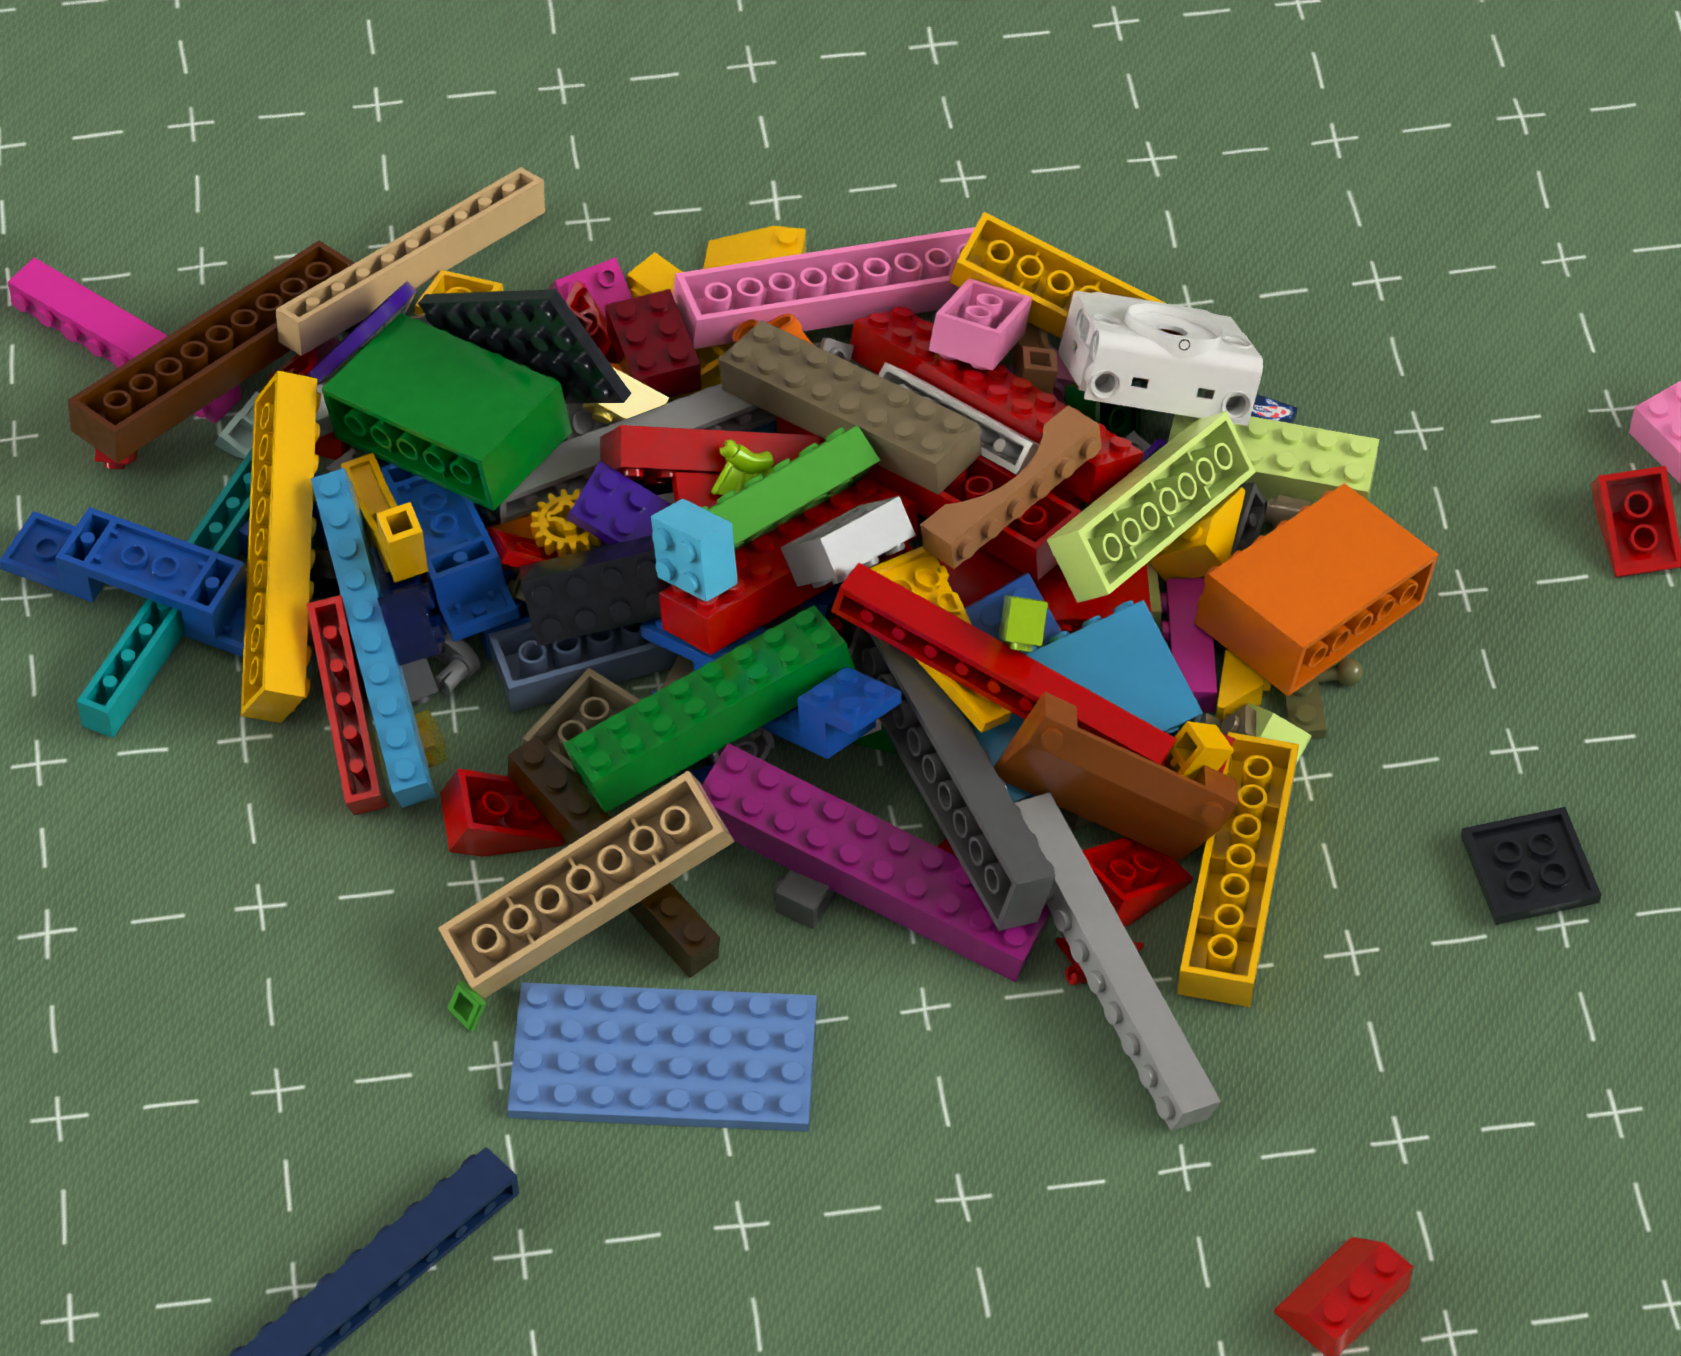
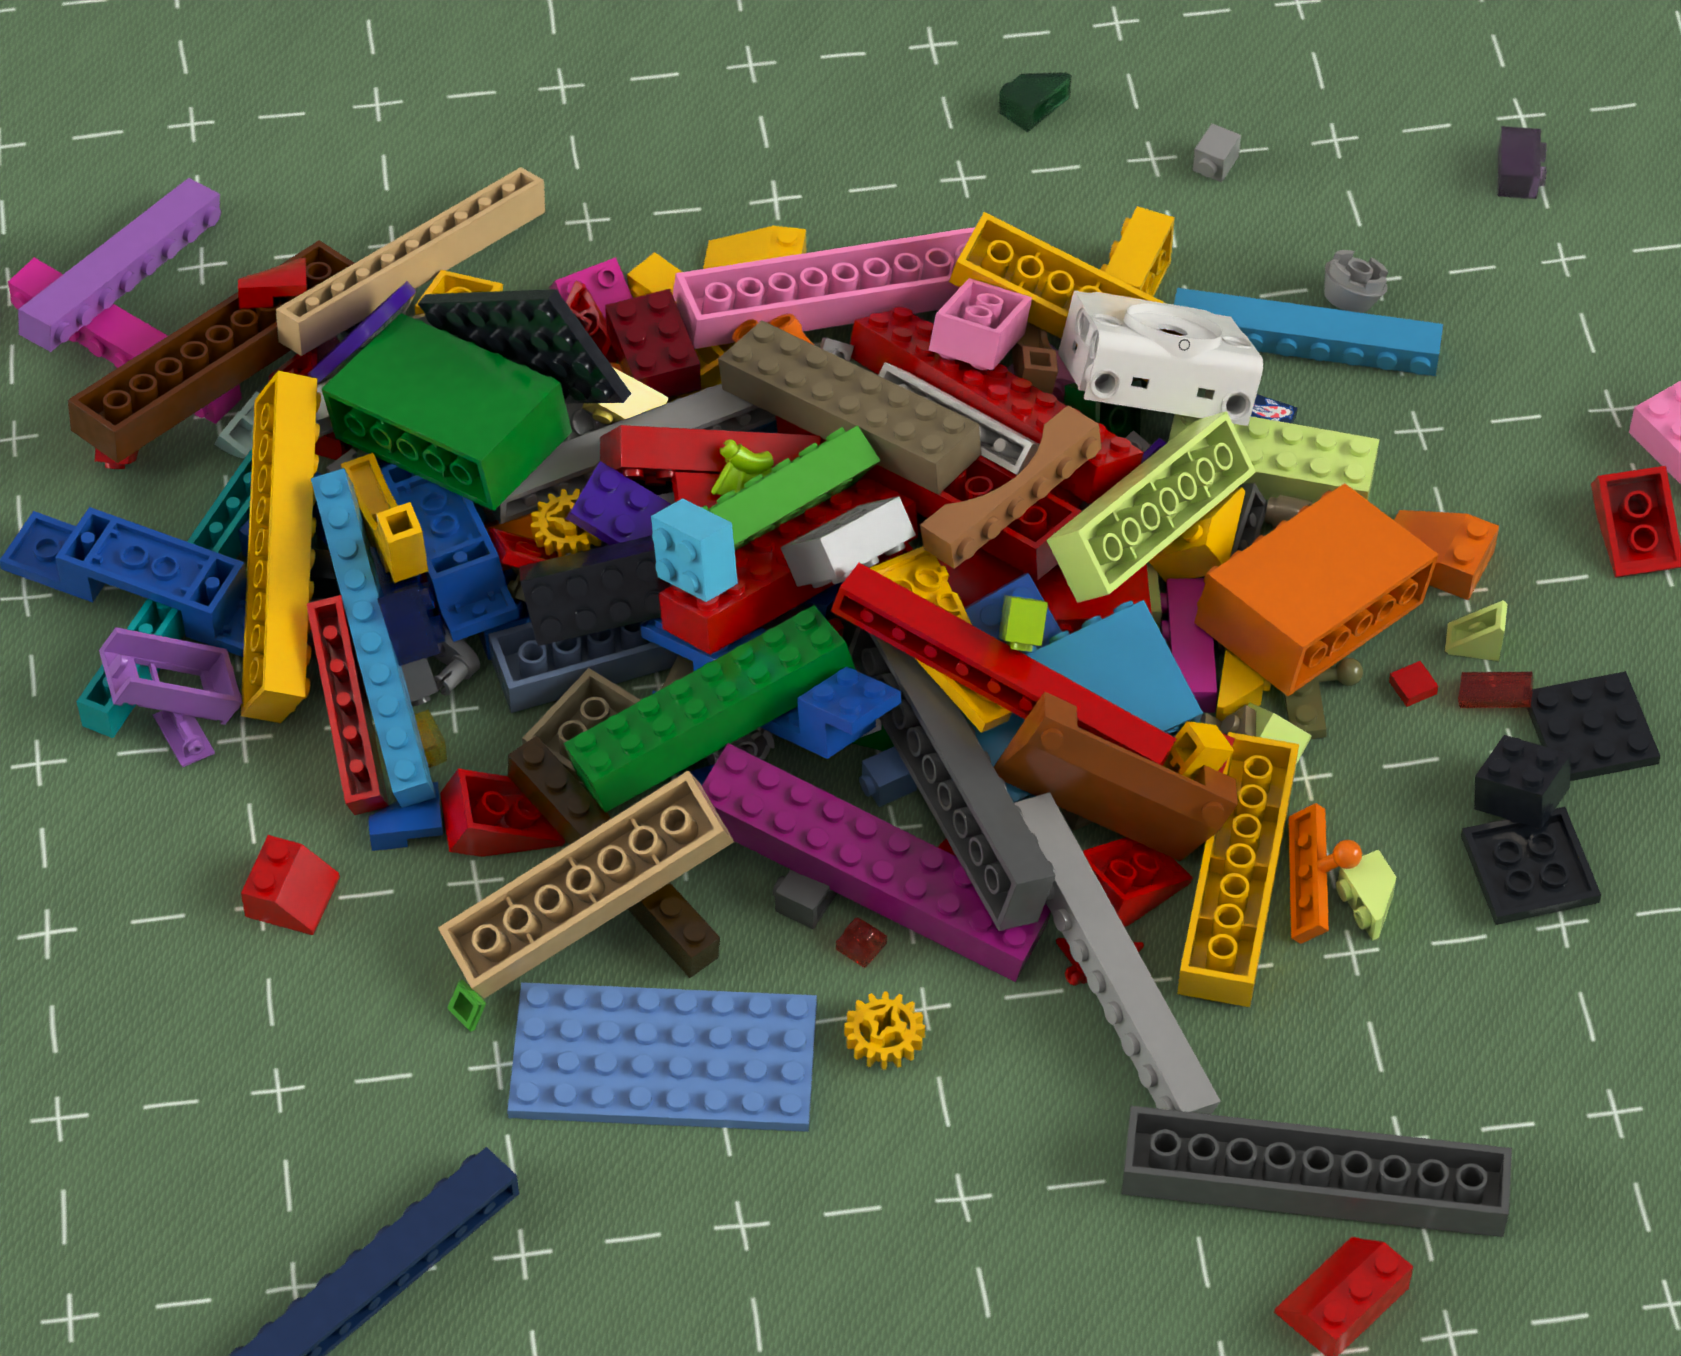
(119, 264): none -> medium lavender brick
(129, 647): none -> medium lavender door
(184, 737): none -> medium lavender hinge
(283, 280): none -> red slope
(288, 886): none -> red slope
(394, 825): none -> blue slope
(861, 942): none -> clear red tile
(886, 777): none -> medium blue brick
(886, 1033): none -> yellow gear
(1033, 97): none -> clear green slope
(1143, 250): none -> yellow brick
(1216, 152): none -> light grey brick
(1309, 871): none -> orange plate
(1317, 1171): none -> dark grey brick
(1326, 332): none -> dark azure brick
(1354, 282): none -> light grey cone
(1368, 891): none -> yellowish green slope
(1413, 683): none -> red tile
(1462, 545): none -> orange slope
(1478, 633): none -> yellowish green slope
(1495, 689): none -> clear red tile
(1520, 162): none -> clear purple brick
(1522, 781): none -> black brick
(1596, 724): none -> black plate

